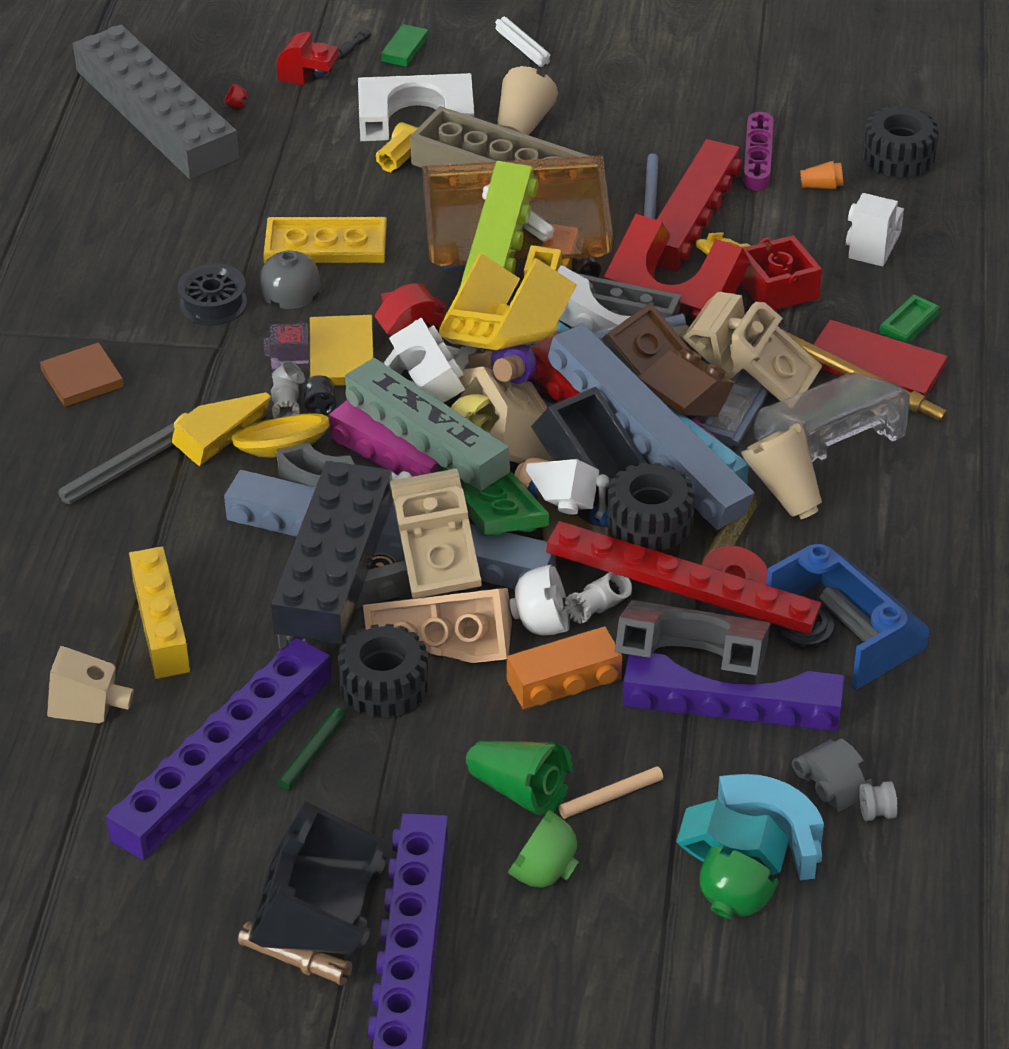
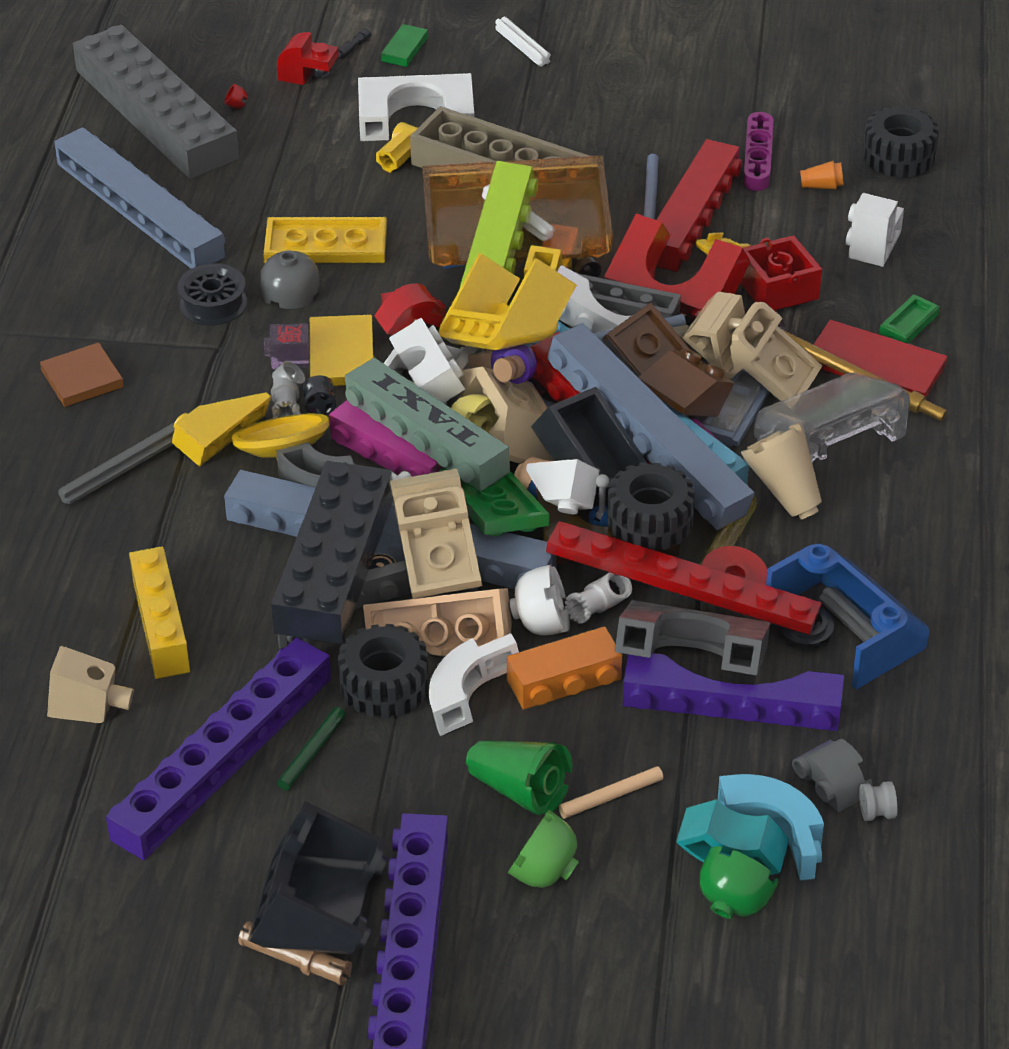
(140, 199): none -> sand blue brick
(461, 675): none -> white arch
(525, 99): tan cone -> none

